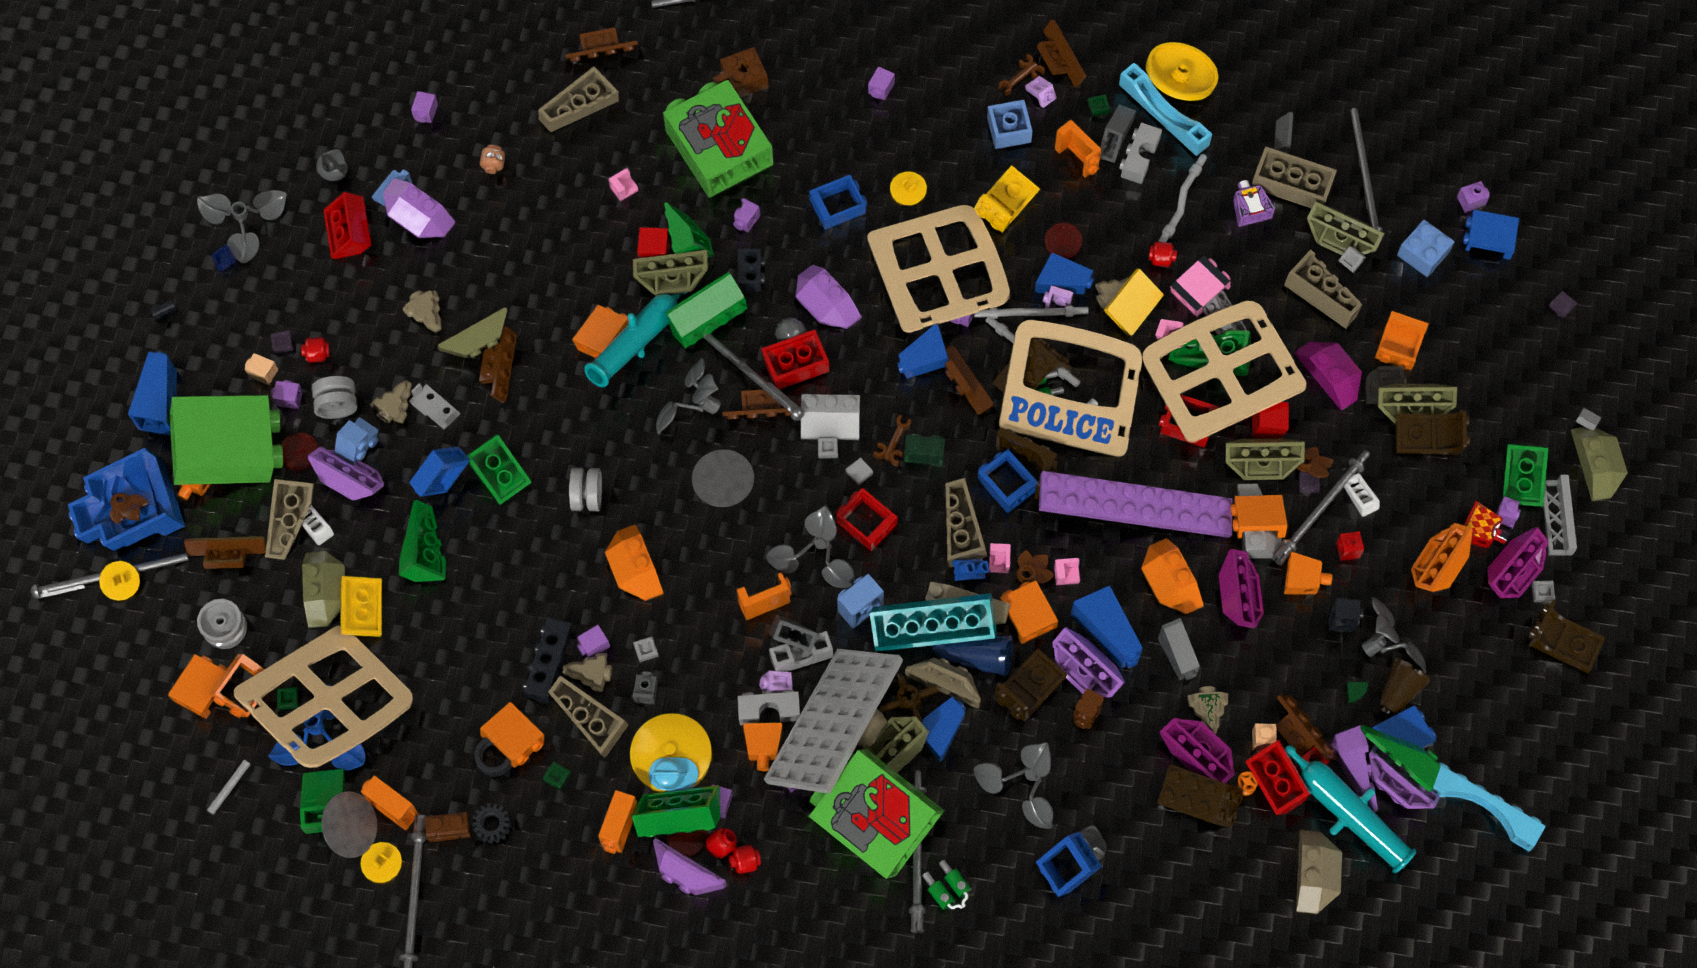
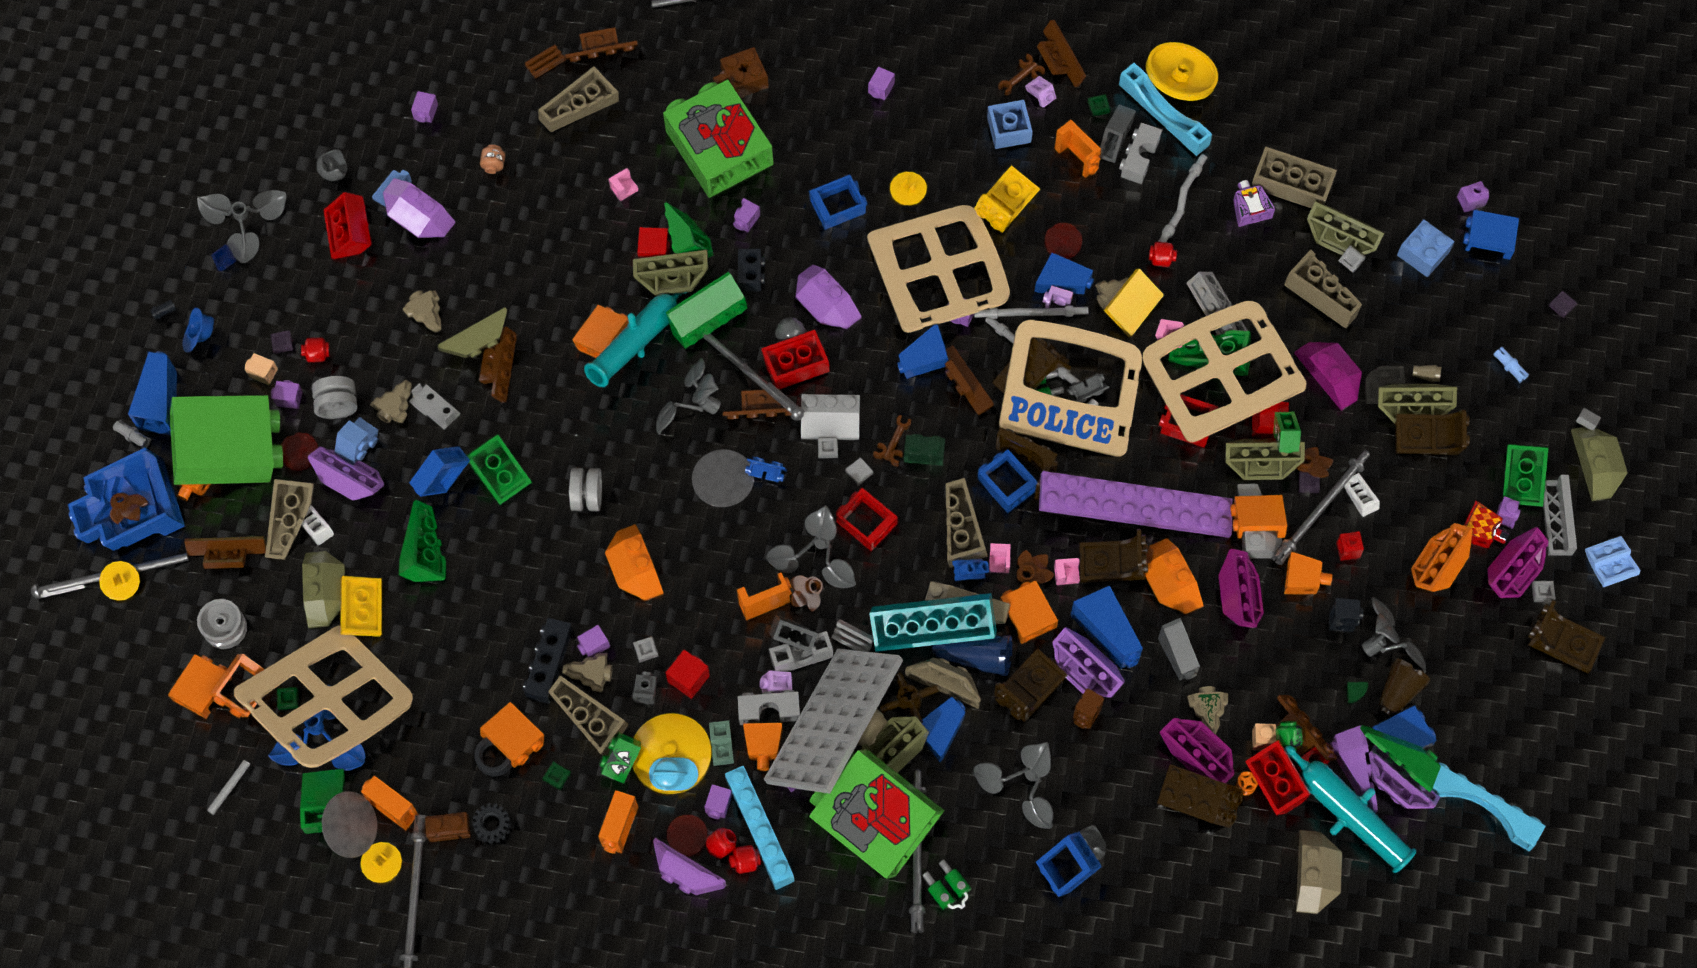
(131, 434): none -> light grey pin
(198, 329): none -> blue piece
(543, 59): none -> reddish brown tile
(620, 757): none -> green brick
(677, 811): green slope -> none
(687, 673): none -> red head
(721, 743): none -> sand green slope
(760, 827): none -> medium azure arch
(773, 470): none -> blue hinge
(804, 594): none -> reddish brown plate
(852, 640): none -> light grey tile
(857, 601): medium blue brick -> none
(1095, 386): none -> dark grey hinge
(1114, 560): none -> dark brown bracket
(1200, 285): bright pink panel -> none
(1283, 133): dark grey slope -> none
(1286, 432): none -> green brick
(1289, 734): none -> green head
(1369, 199): flat silver bar -> none
(1401, 340): orange panel -> none
(1427, 372): none -> dark tan cone
(1511, 364): none -> light blue pin
(1612, 561): none -> light blue slope

